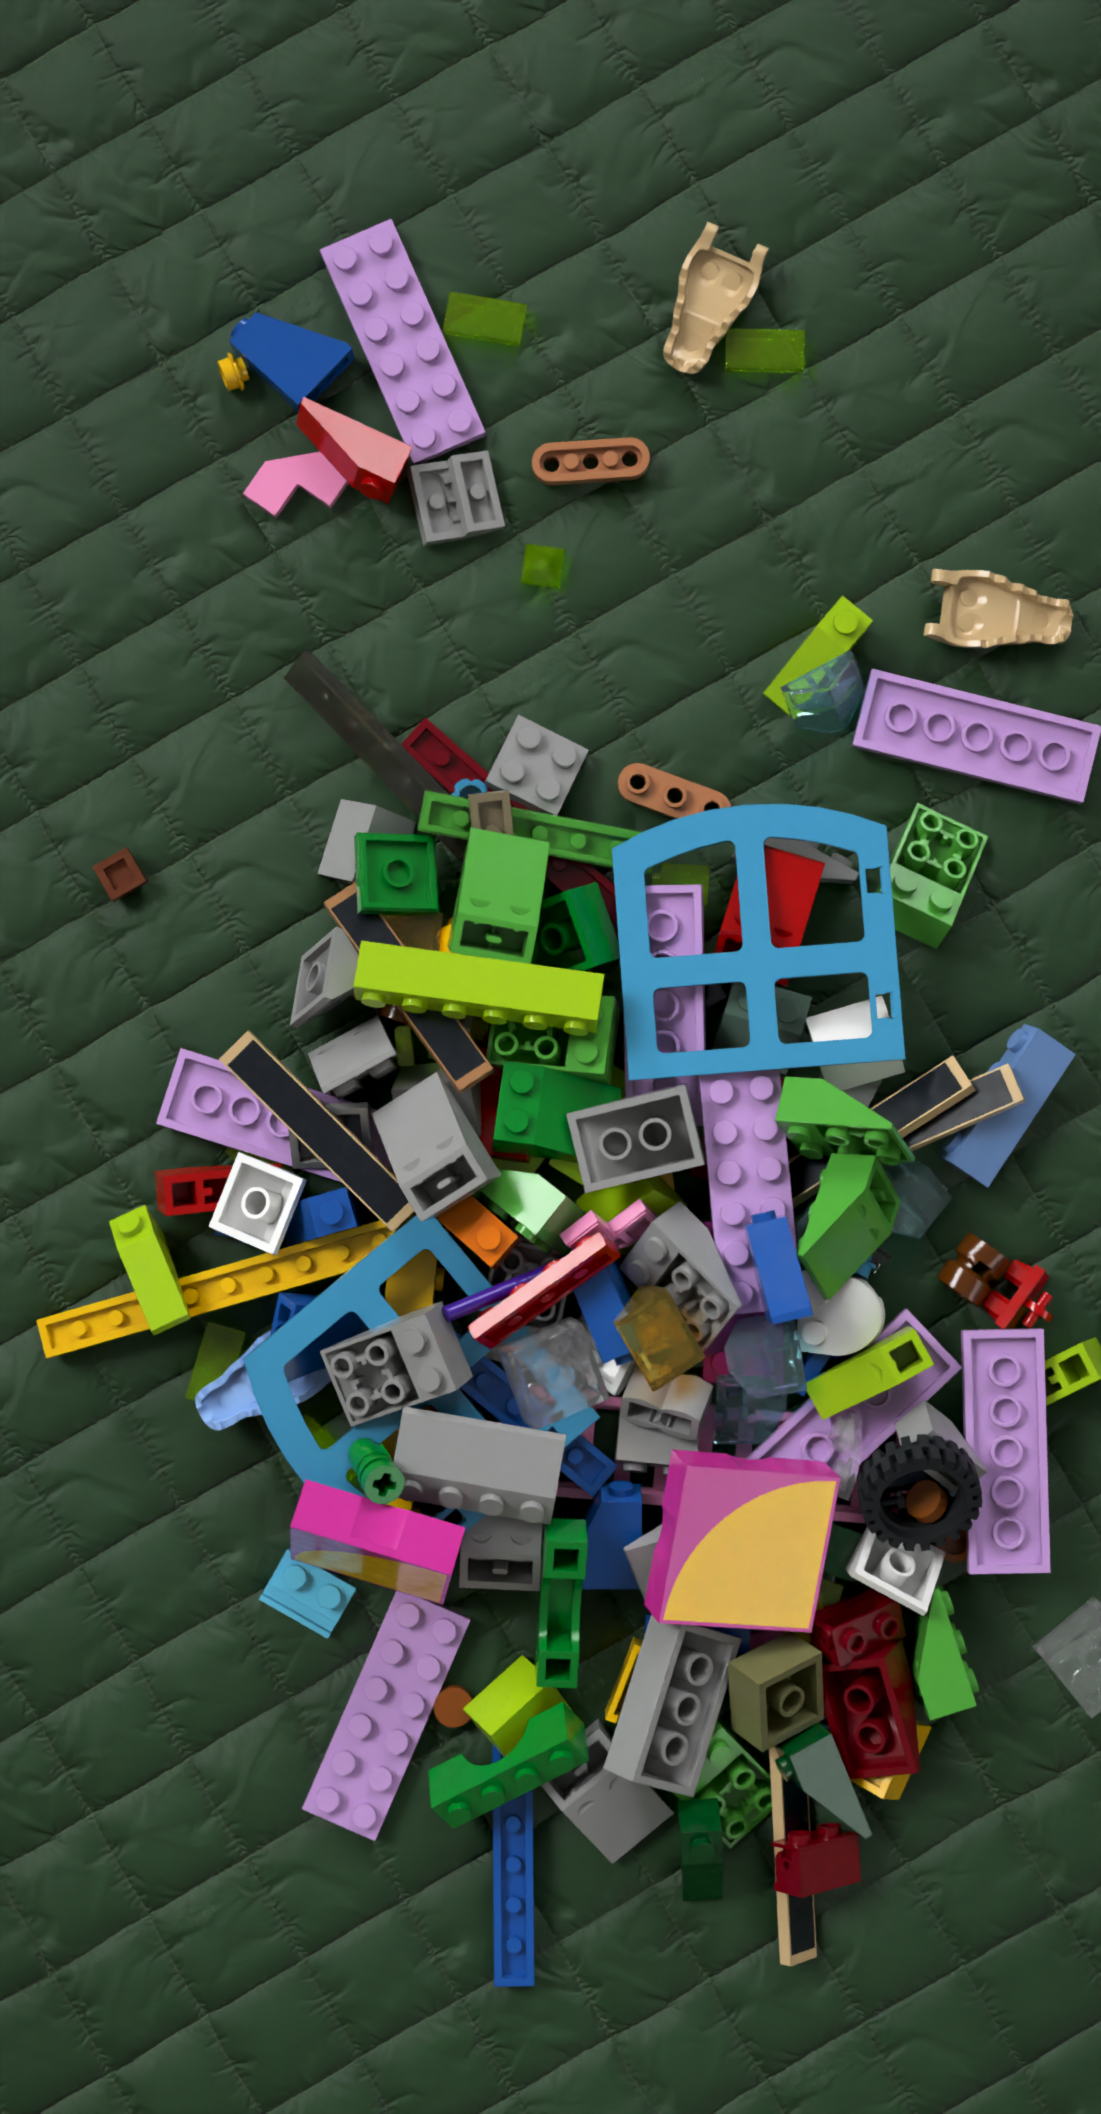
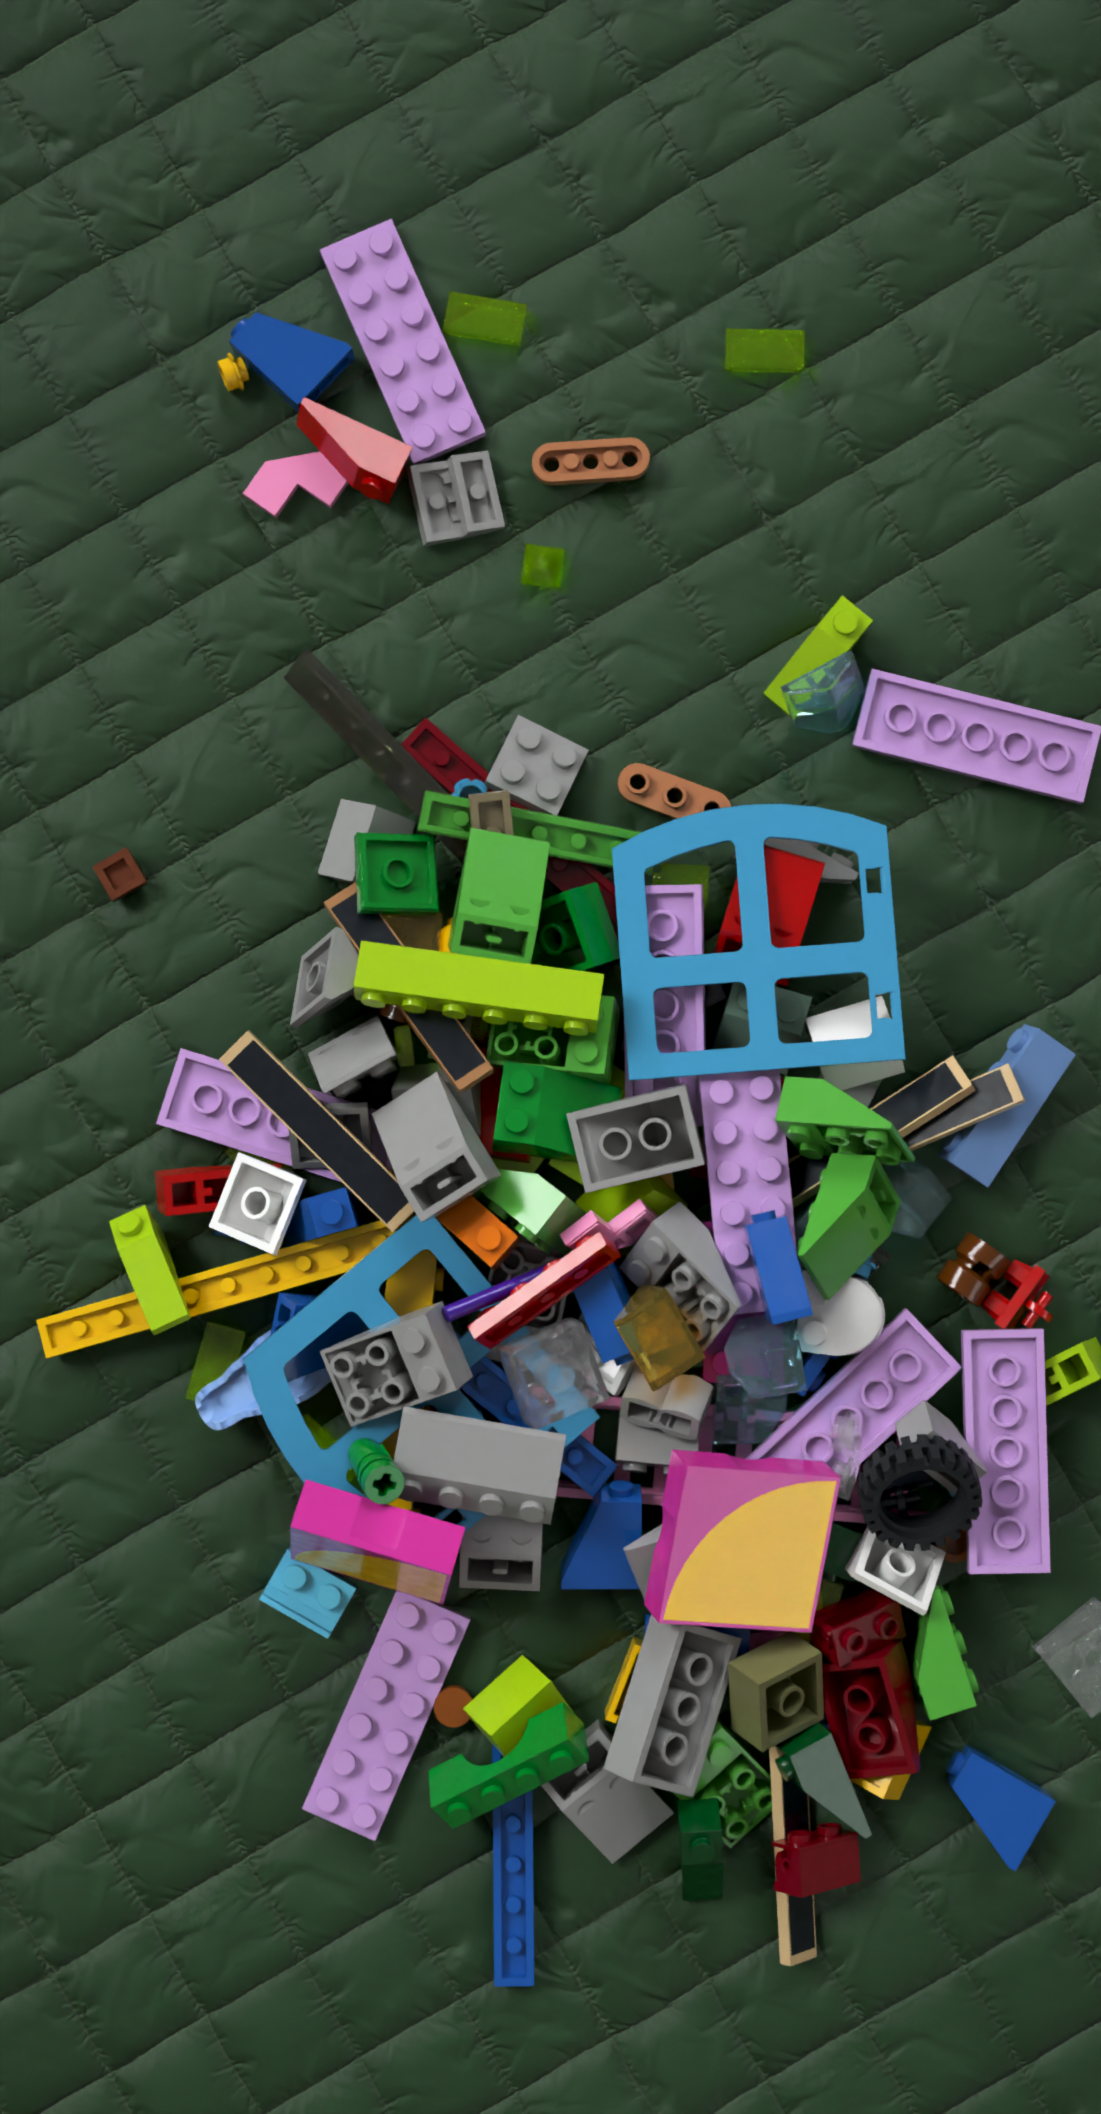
(559, 1603): green arch -> none
(709, 299): tan animal -> none
(869, 1372): lime slope -> none
(926, 1501): dark orange tile -> none
(932, 873): bright green slope -> none
(992, 611): tan animal -> none
(1000, 1802): none -> blue slope

